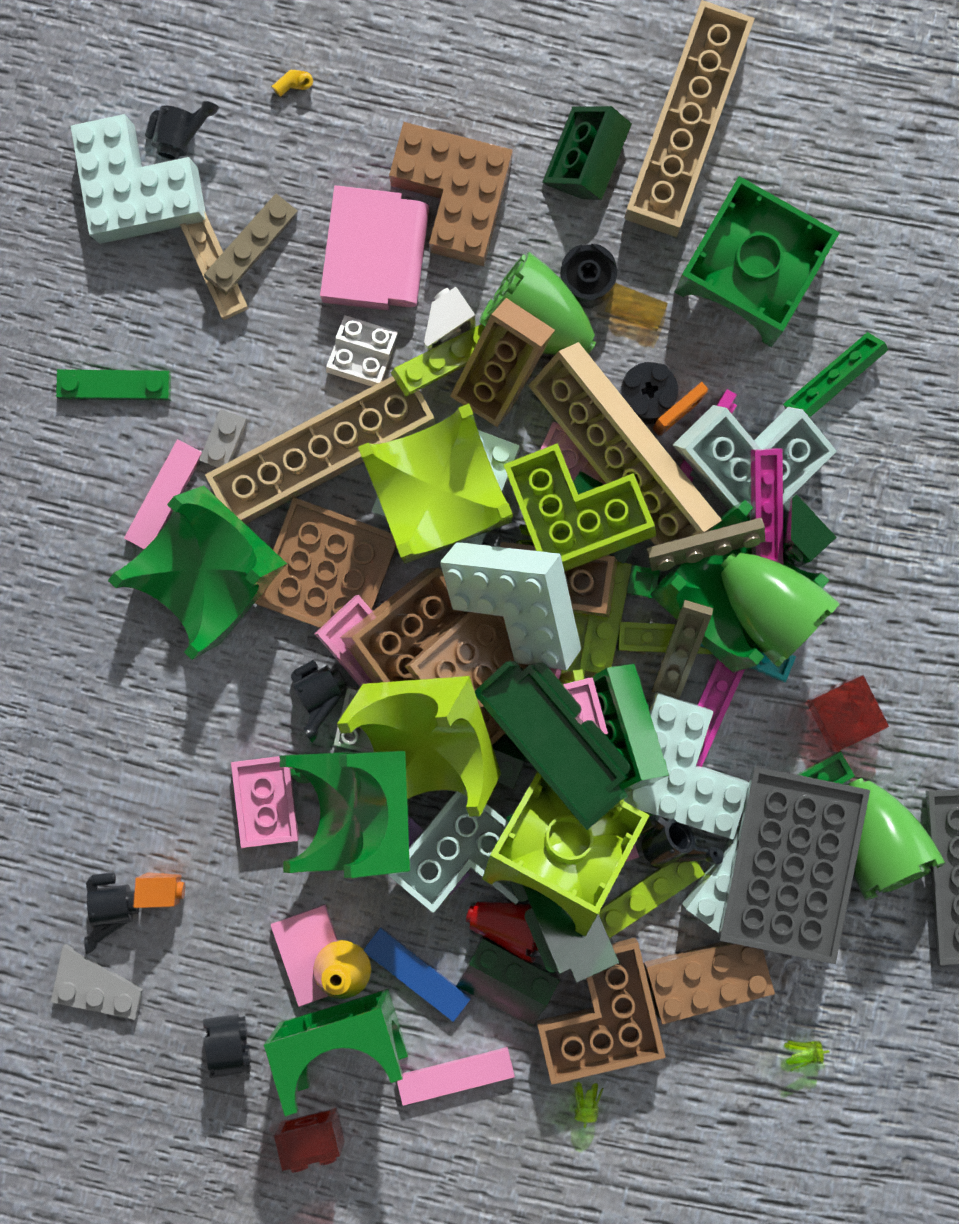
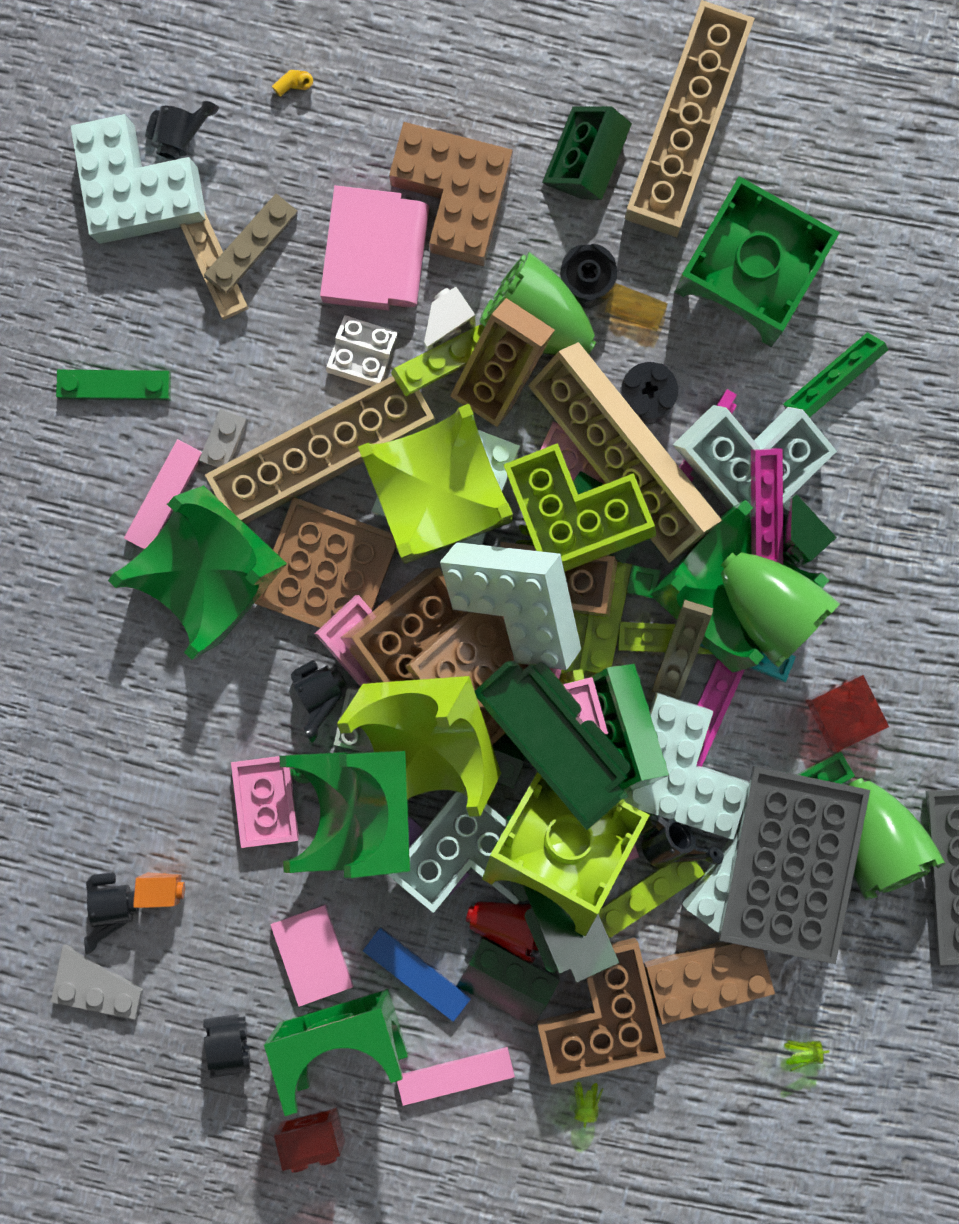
(348, 962): yellow cone -> none
(680, 409): orange tile -> none
(706, 544): dark tan plate -> none

